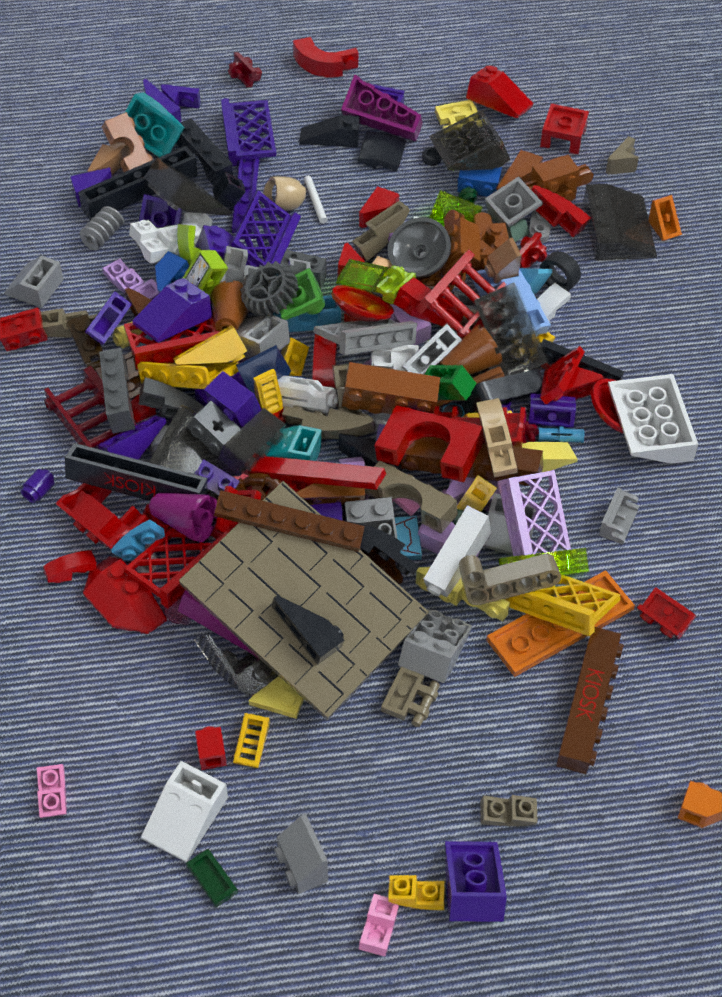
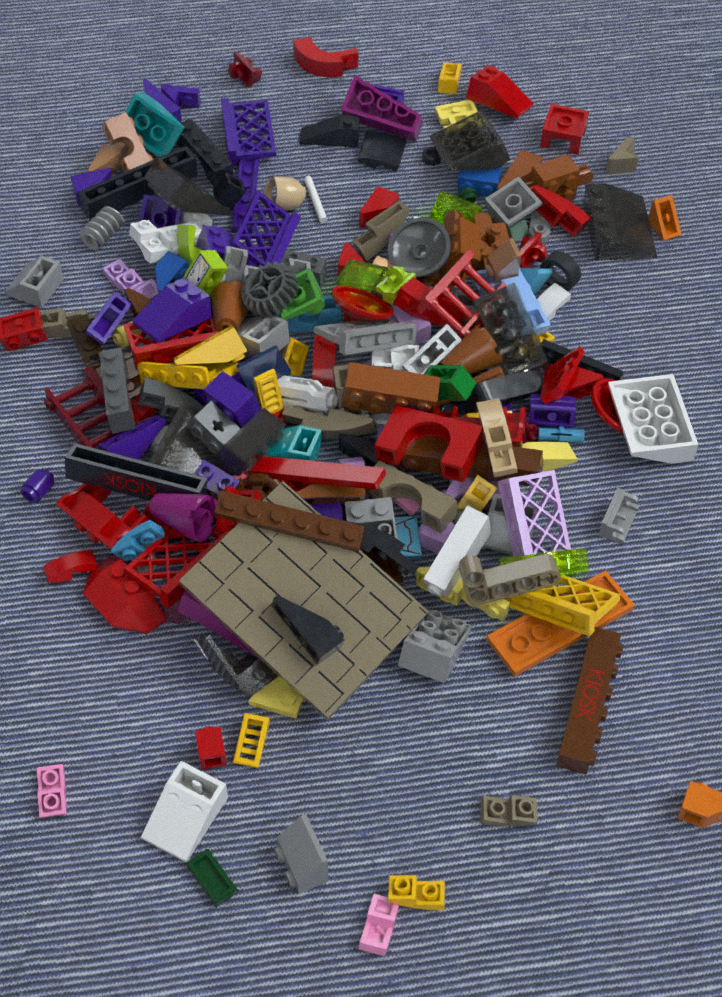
(402, 695): dark tan plate -> none
(449, 78): none -> yellow slope
(474, 881): dark purple slope -> none
(666, 613): red bracket -> none

